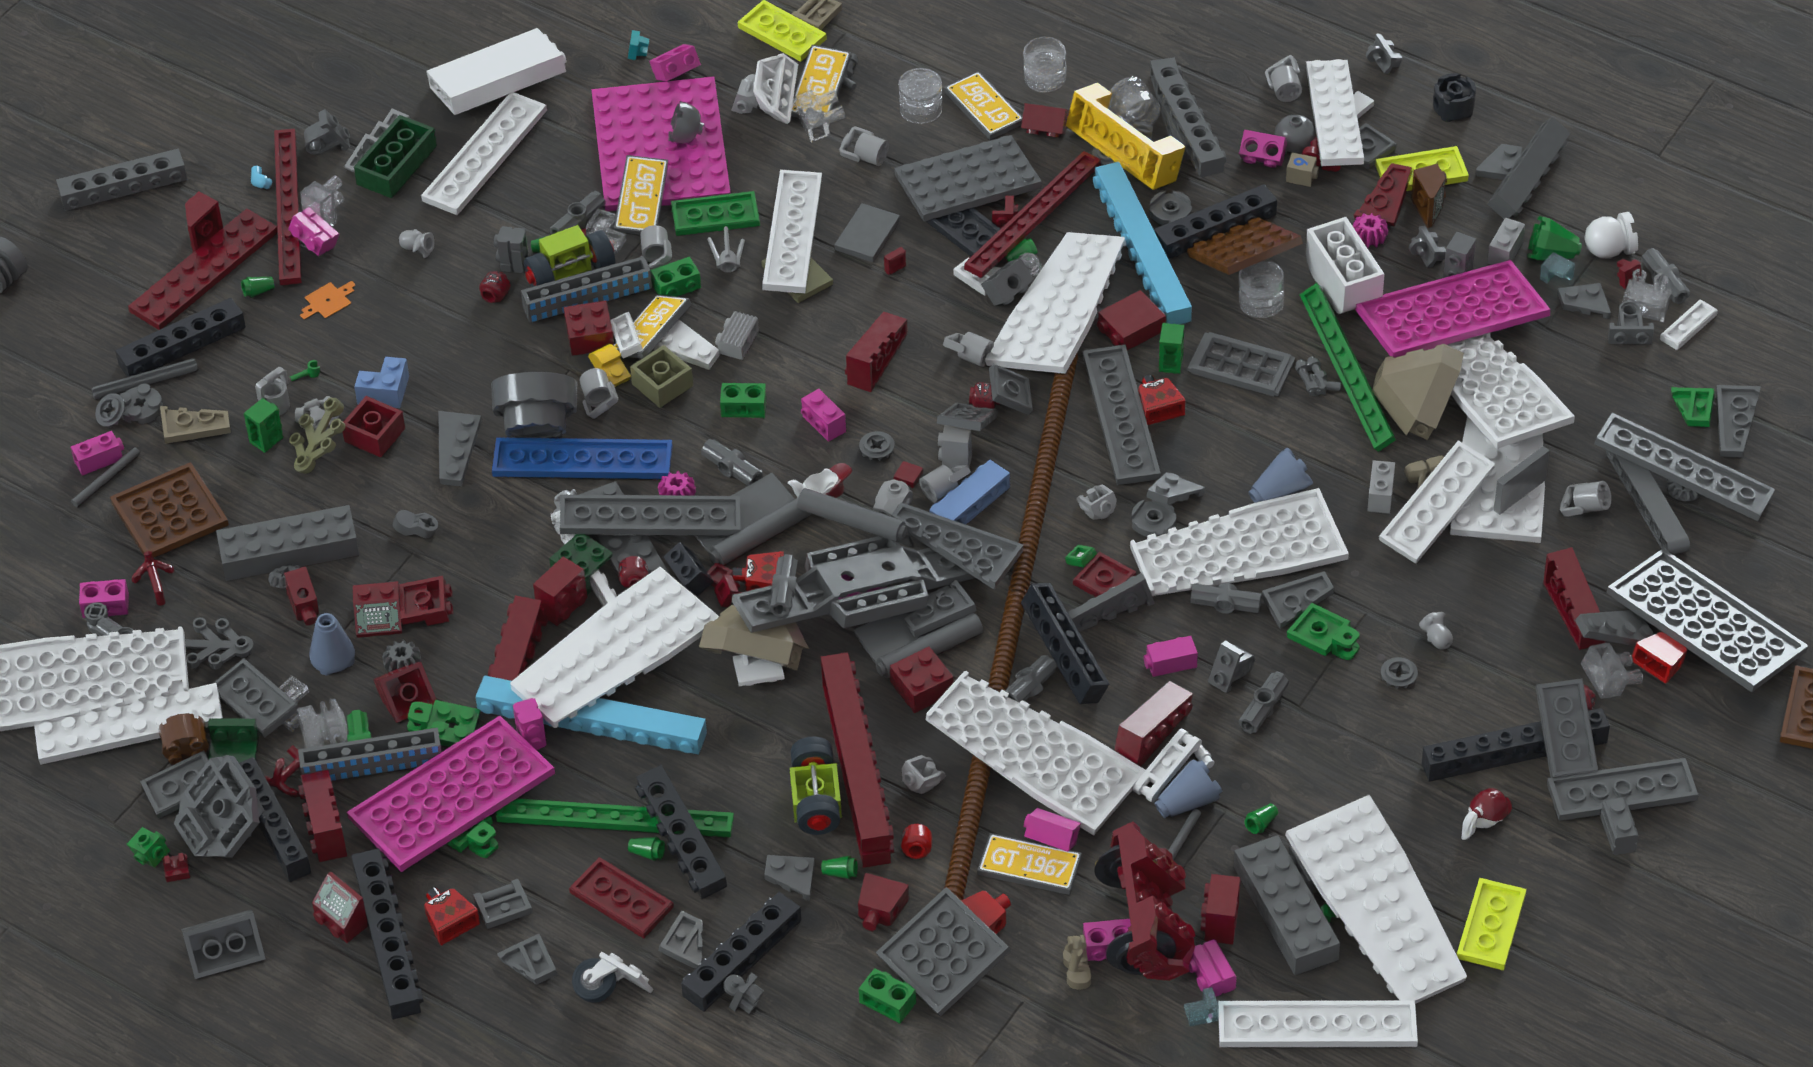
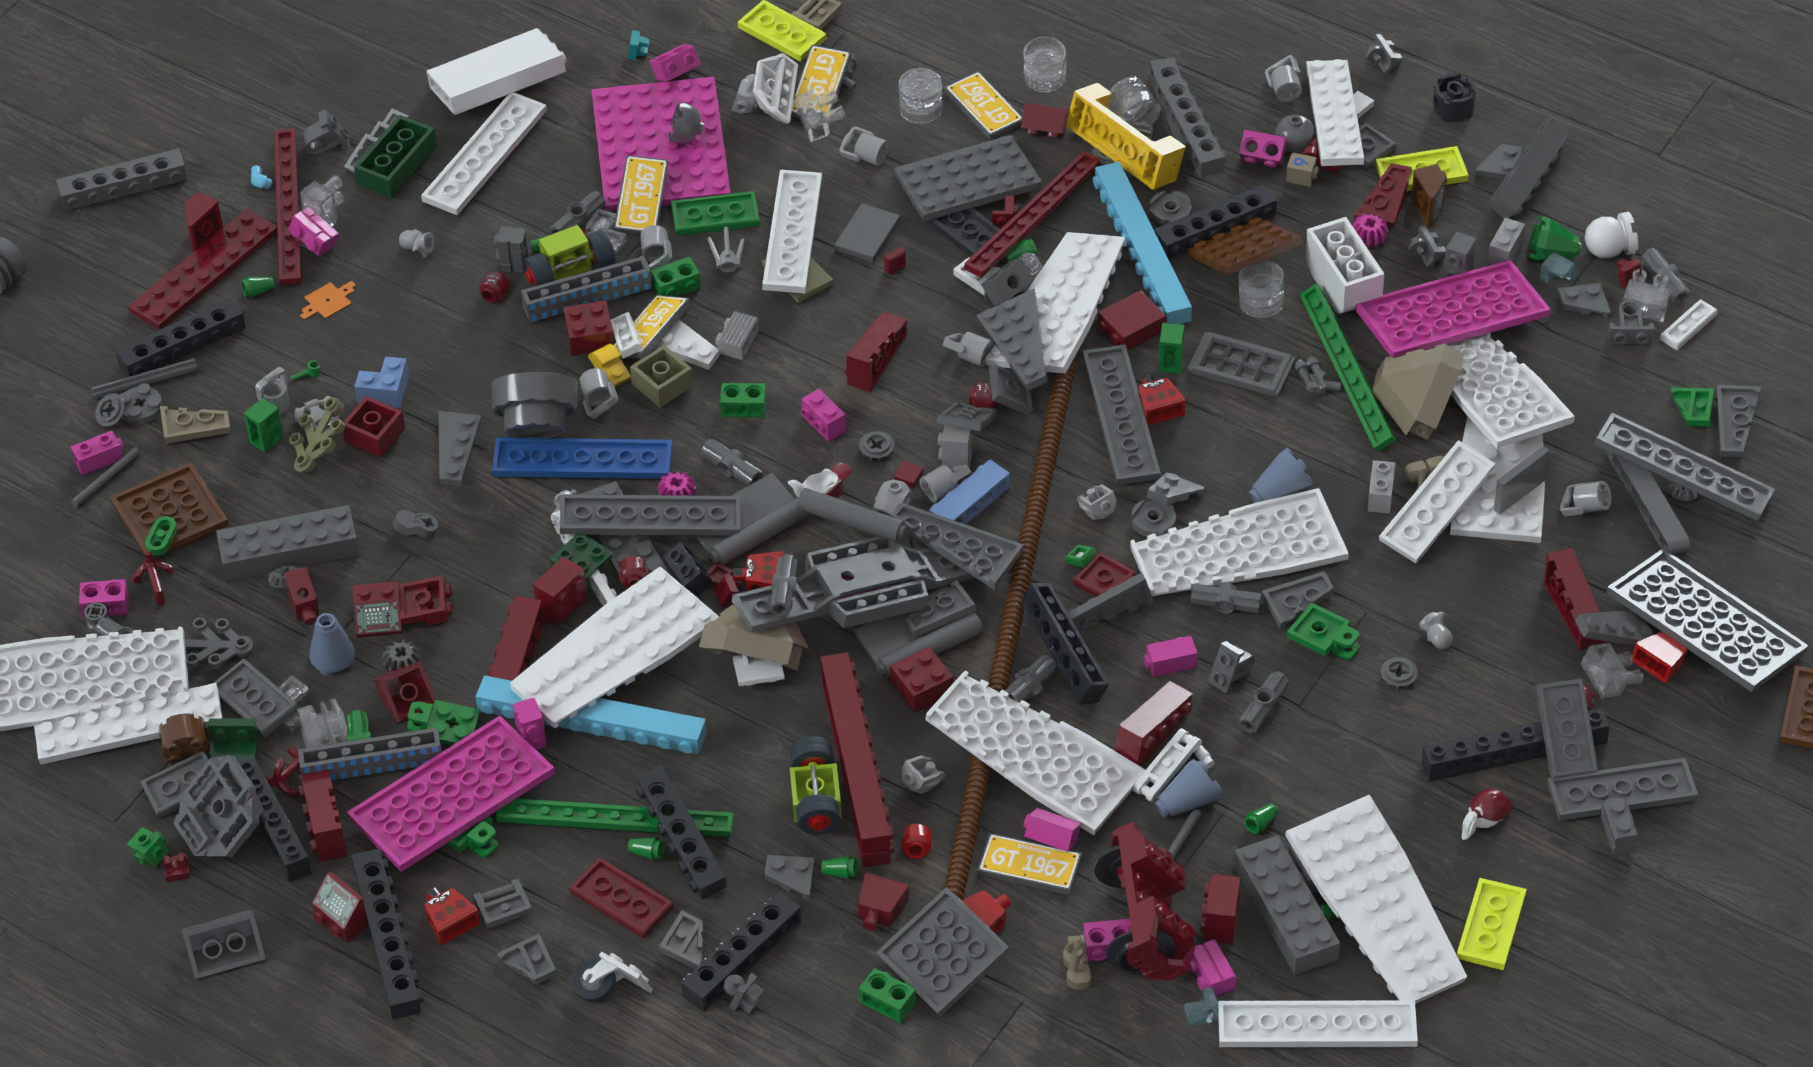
(158, 539): none -> green plate
(1018, 337): none -> dark grey wing

